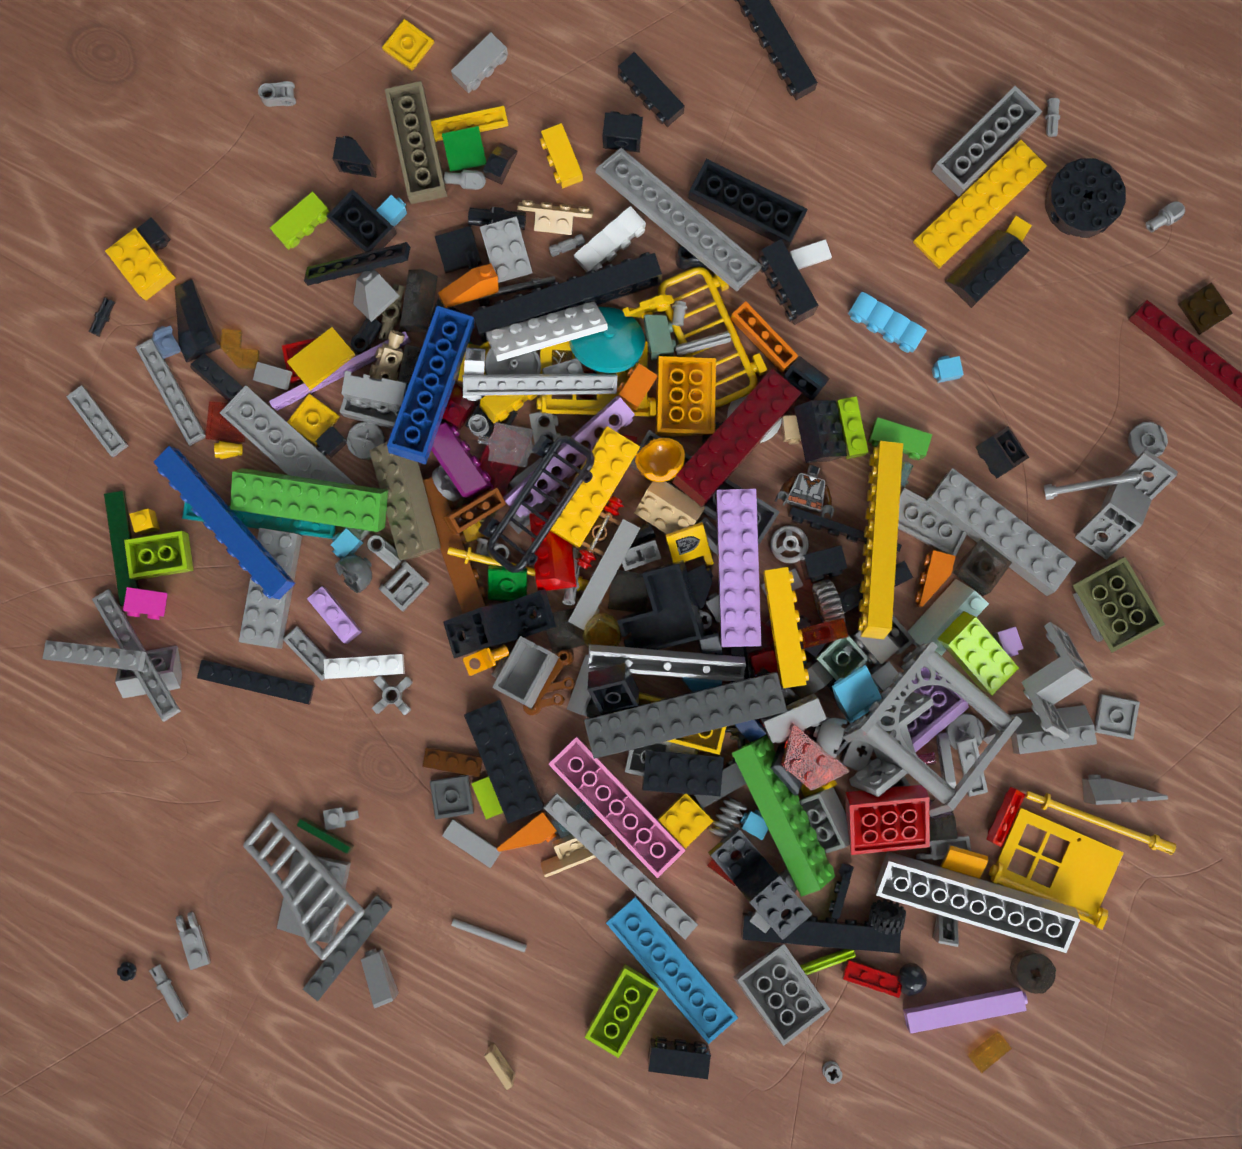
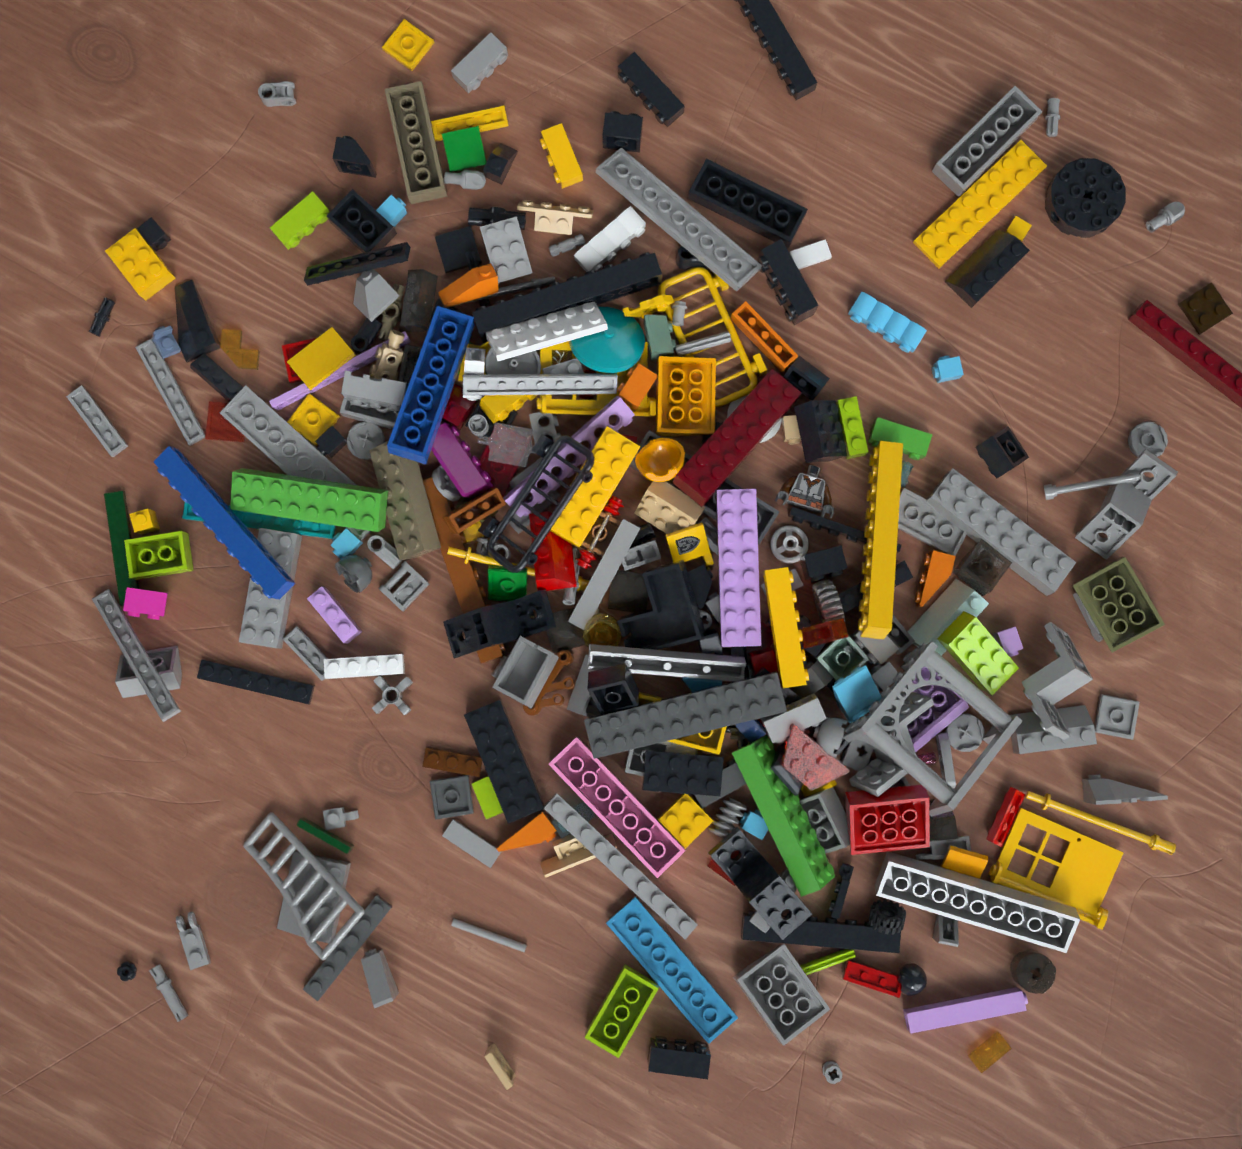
(94, 655): light grey plate -> none
(227, 450): yellow cone -> none
(272, 375): light grey tile -> none
(486, 658): light orange bracket -> none
(968, 754): light grey tile -> none

